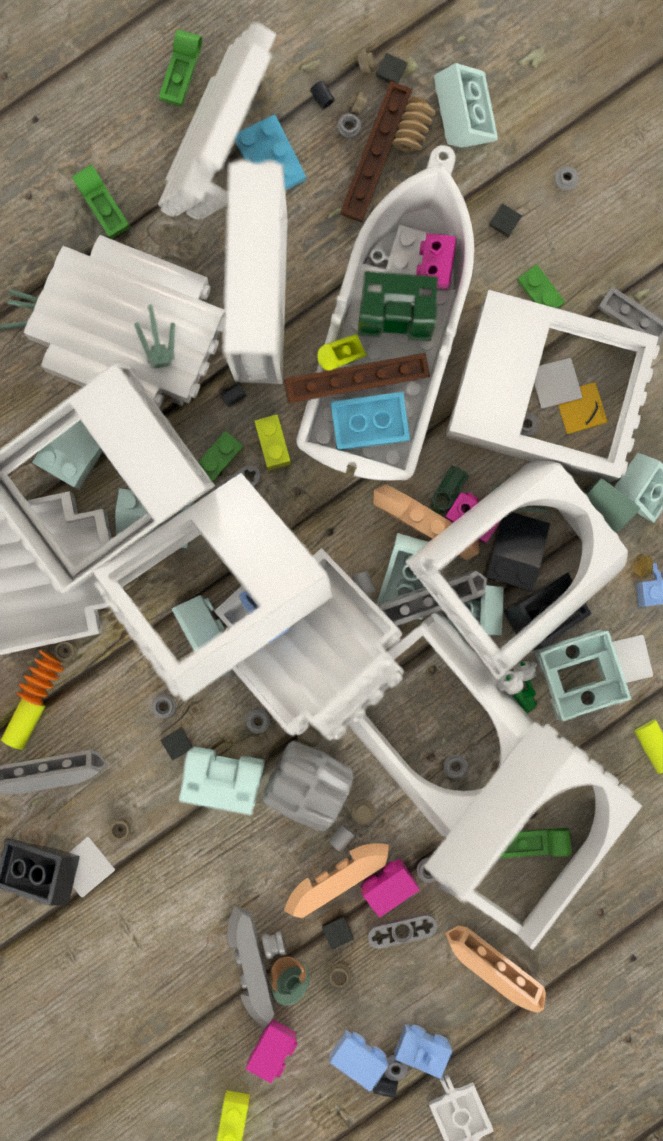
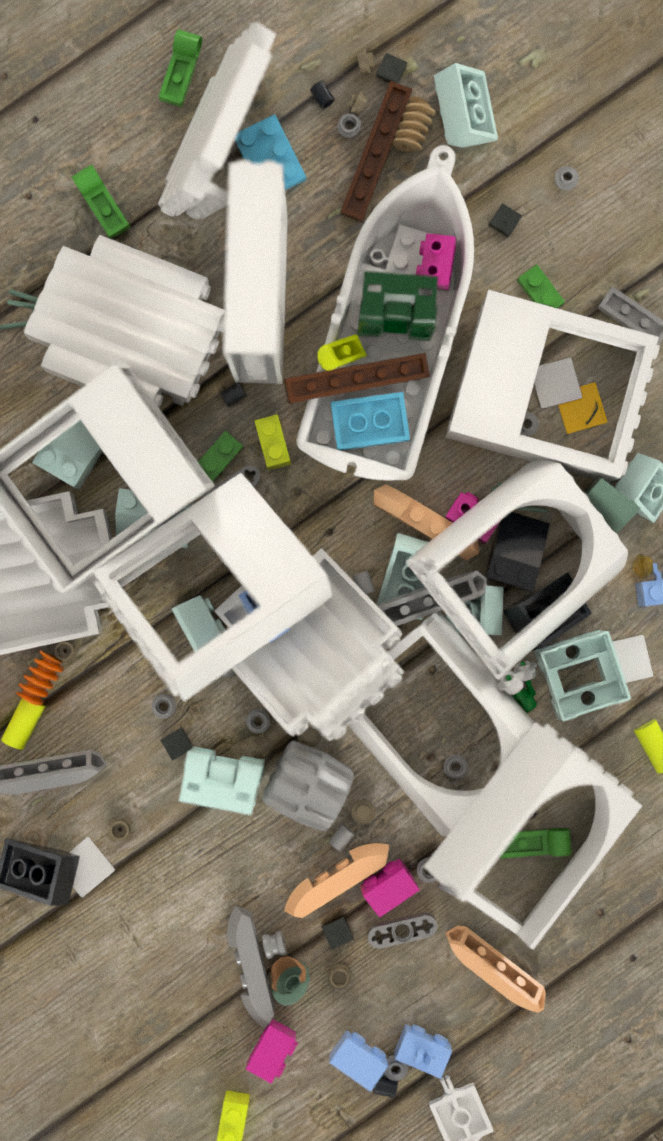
(159, 354): sand green plant -> none
(449, 488): clear green piece -> none

